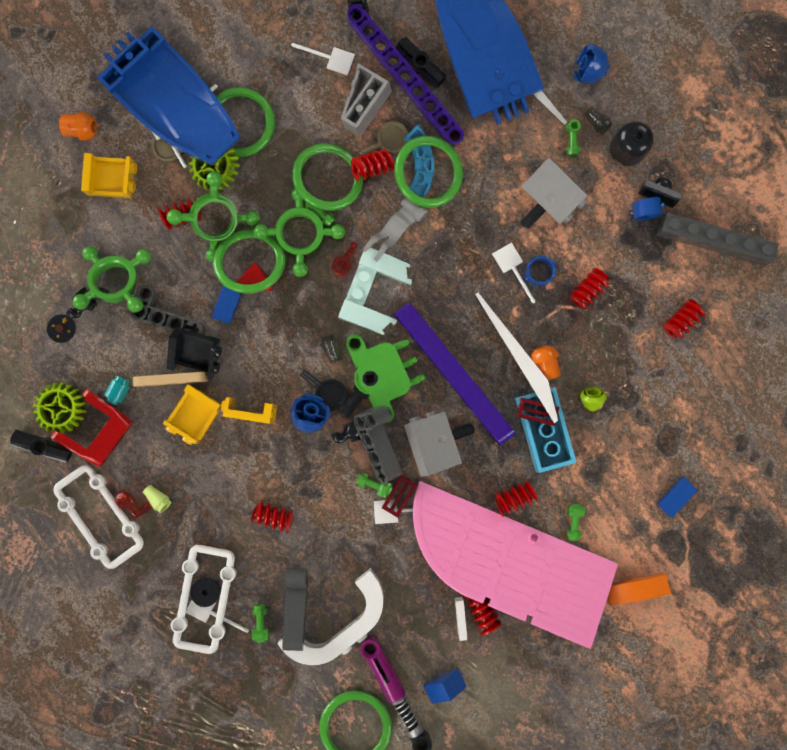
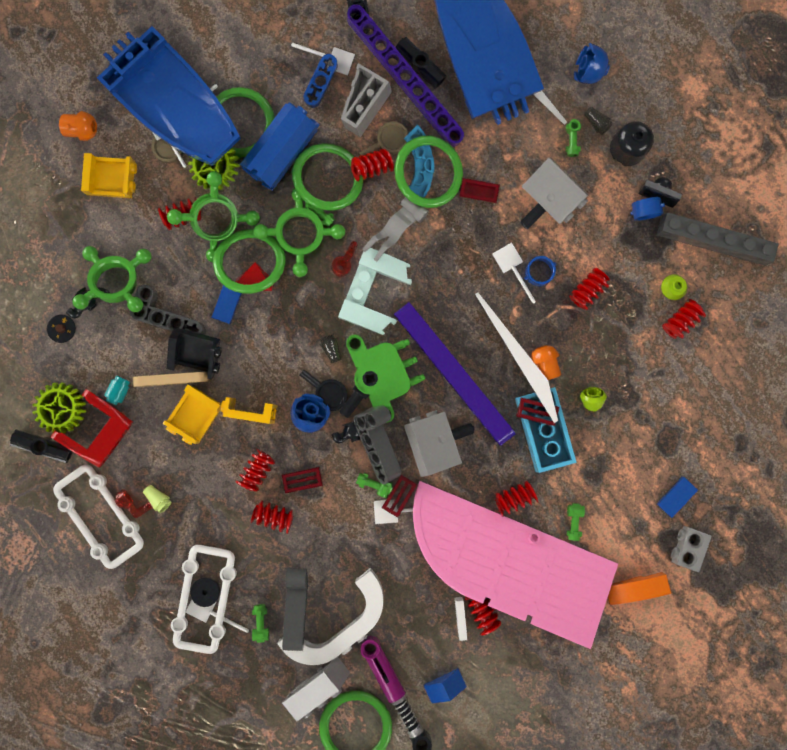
(256, 471): none -> red piece
(279, 145): none -> blue brick
(316, 690): none -> wedge
(317, 476): none -> dark red tile
(321, 66): none -> blue beam
(479, 190): none -> dark red tile
(674, 287): none -> lime cone
(696, 550): none -> light grey brick

